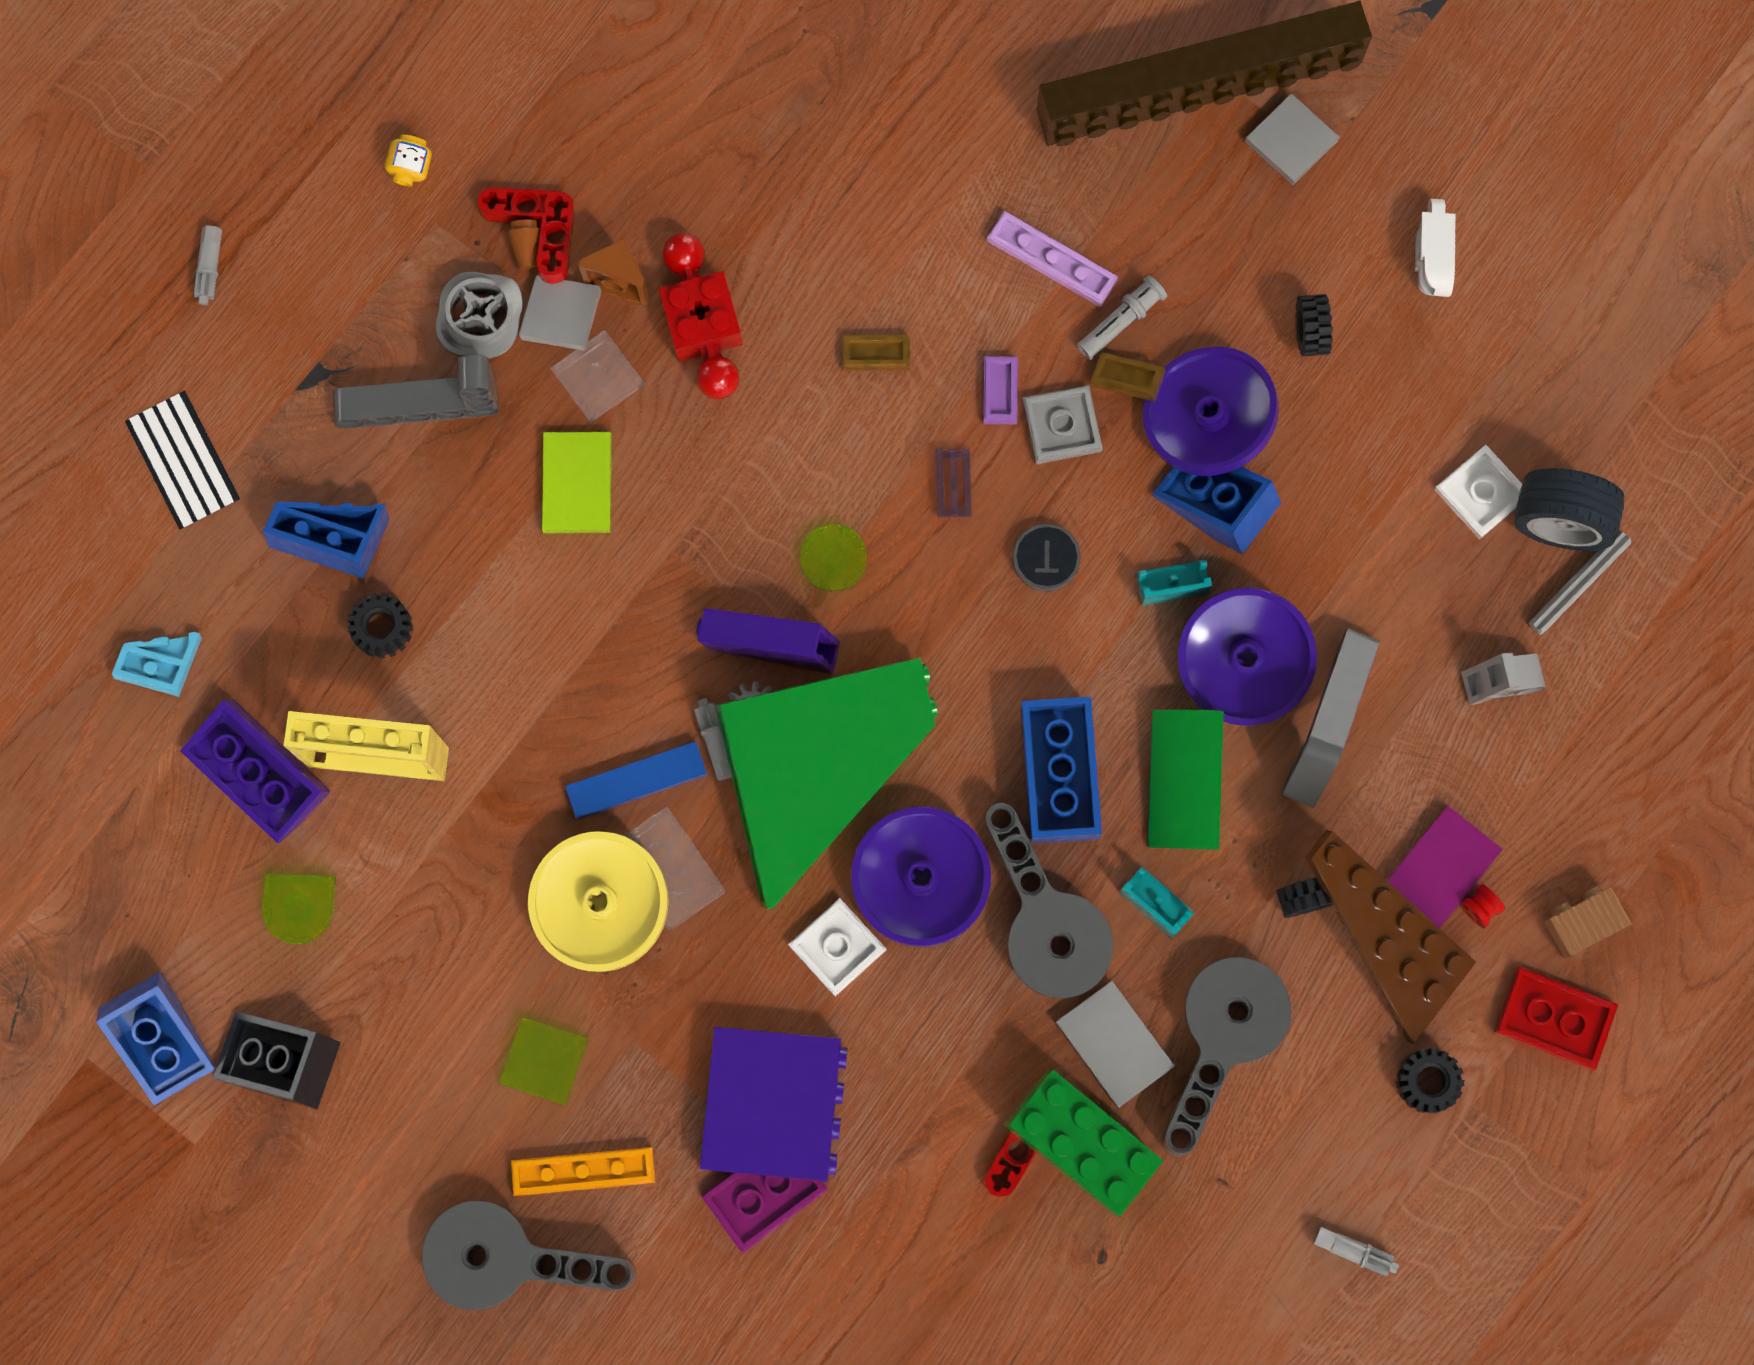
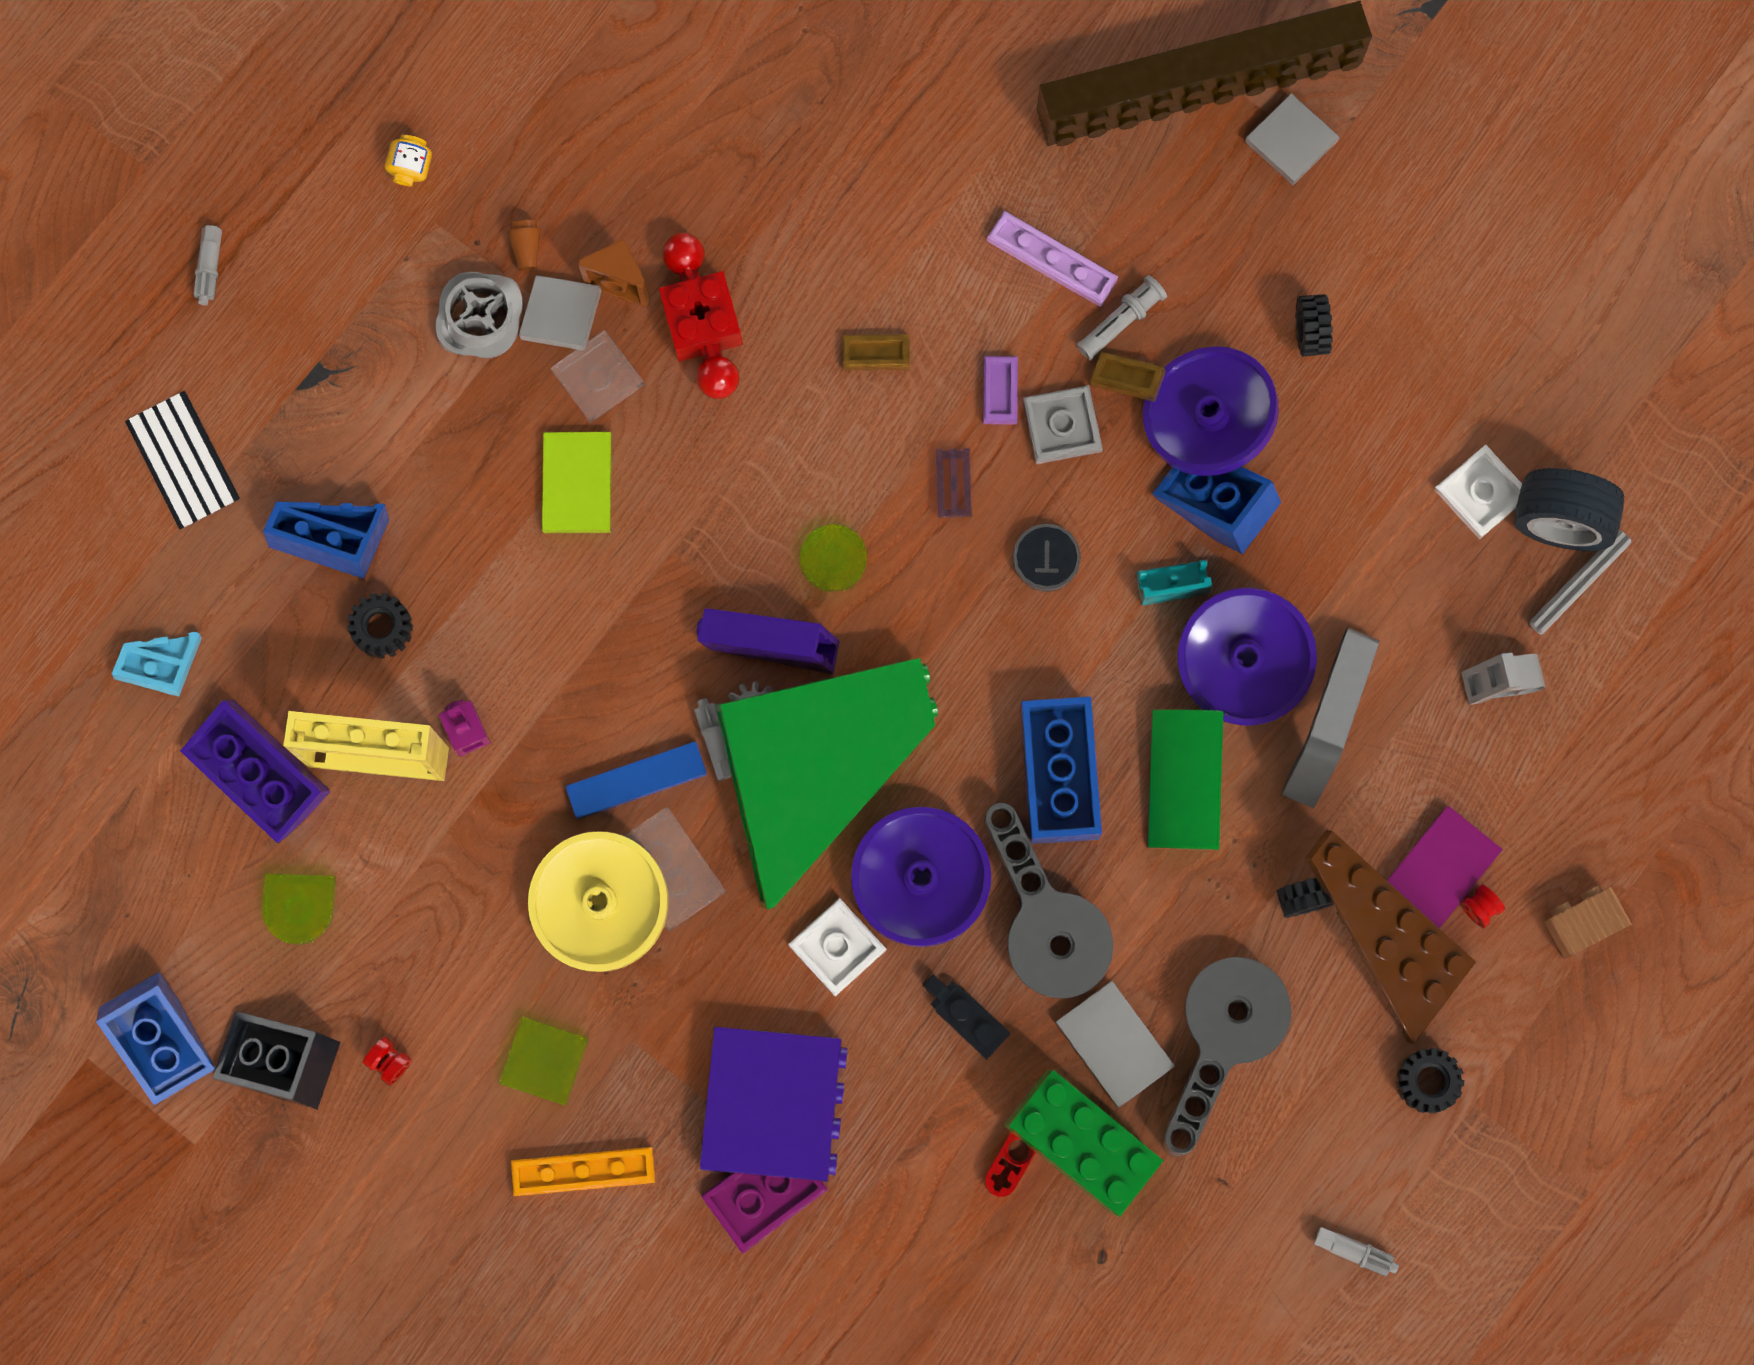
(387, 1061): none -> red wheel
(464, 727): none -> magenta brick
(465, 396): dark grey beam -> none
(508, 1261): dark grey beam -> none
(545, 216): red beam -> none
(966, 1017): none -> black hinge
(1156, 902): teal hinge -> none
(1435, 250): white piece -> none
(1556, 1018): red tile -> none

